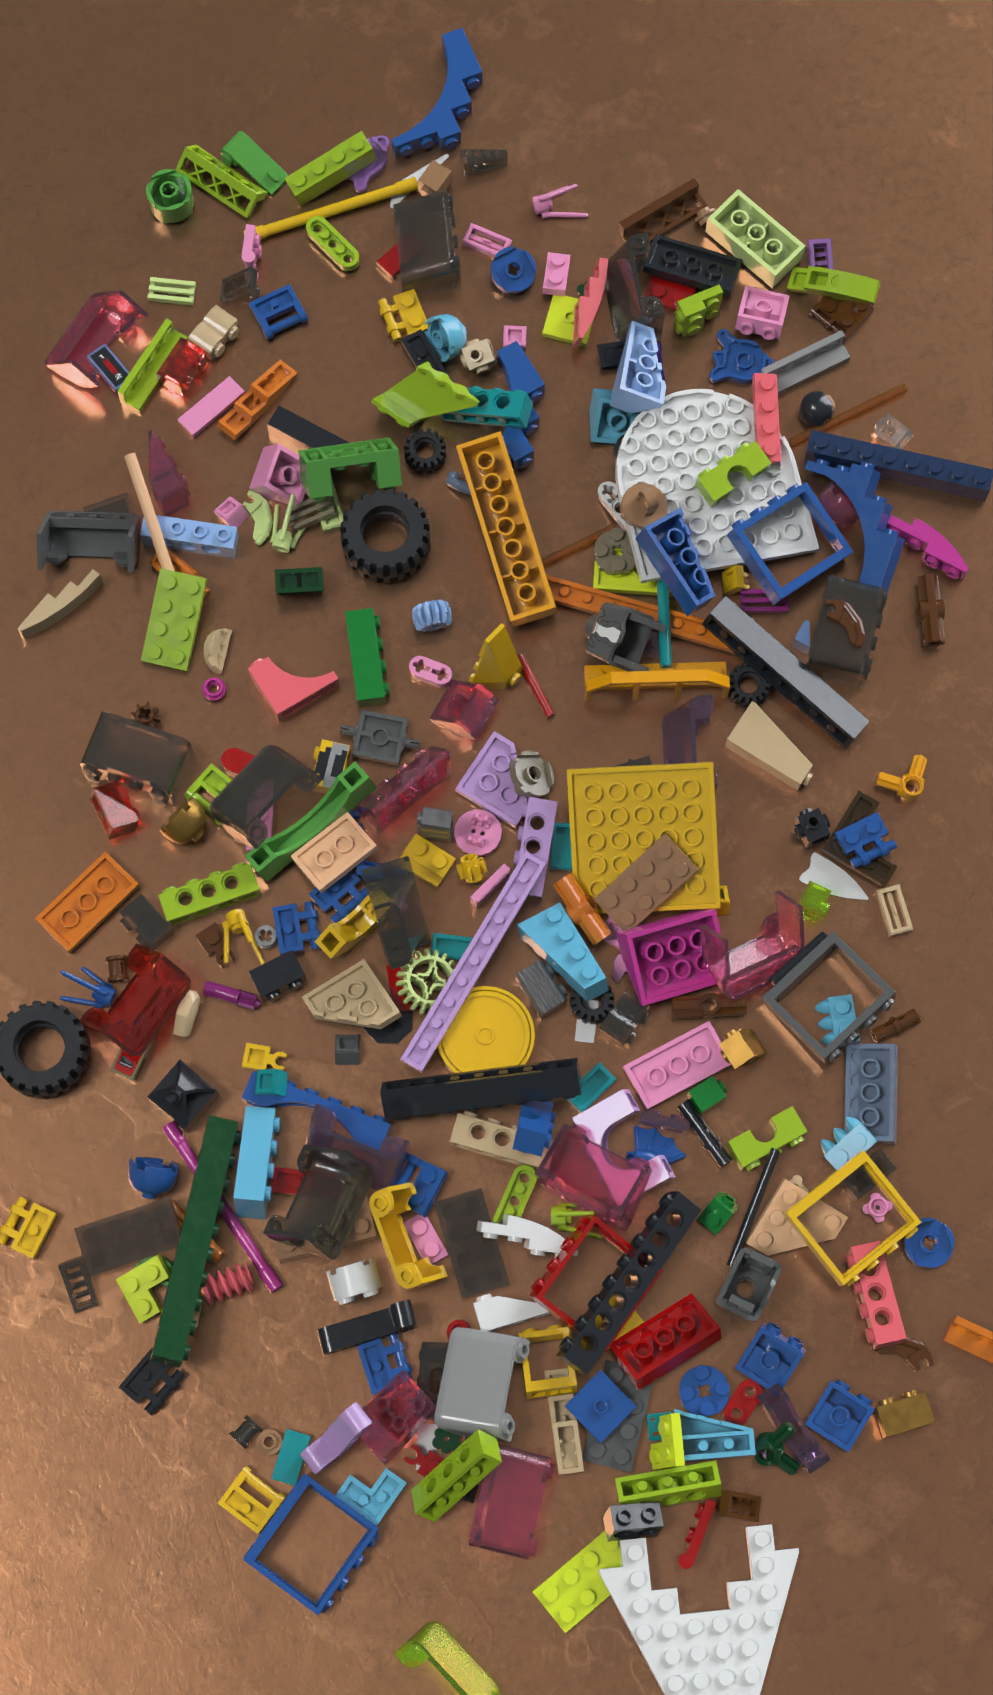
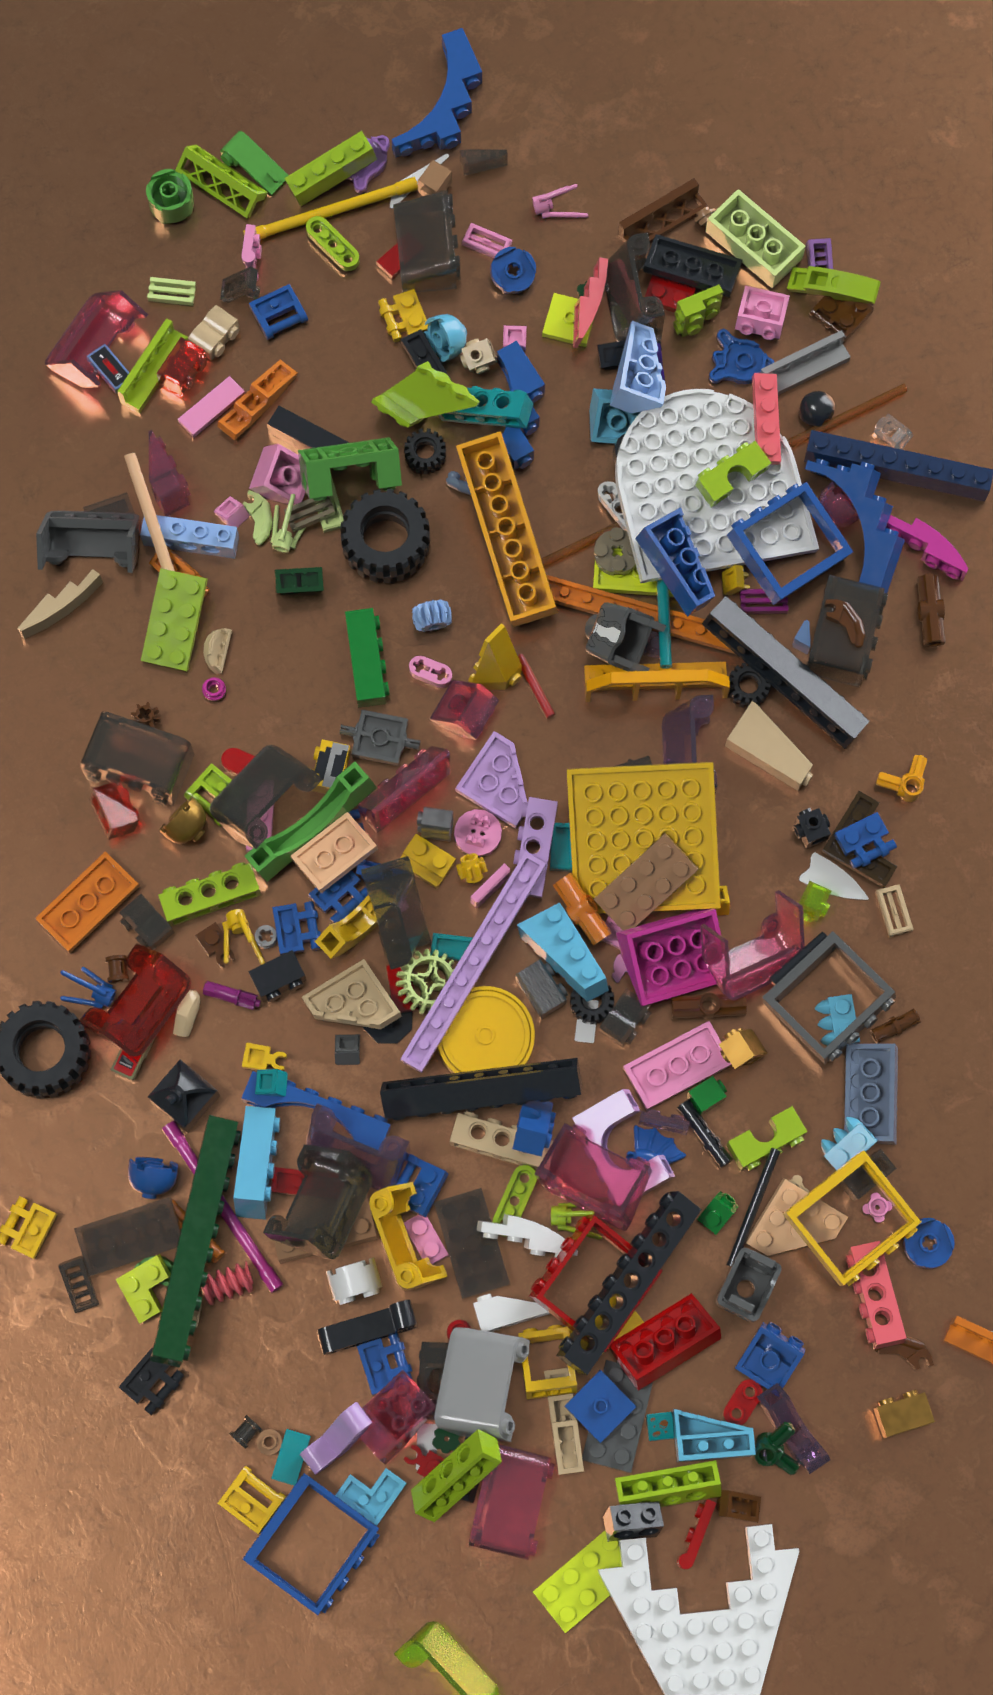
(288, 692): coral arch -> none
(523, 782): dark tan plate -> none
(556, 274): bright pink plate -> none
(593, 1086): teal tile -> none
(643, 505): medium nougat tile -> none
(670, 1451): neon yellow plate -> none
(703, 1376): blue plate -> none
(840, 1415): blue plate -> none

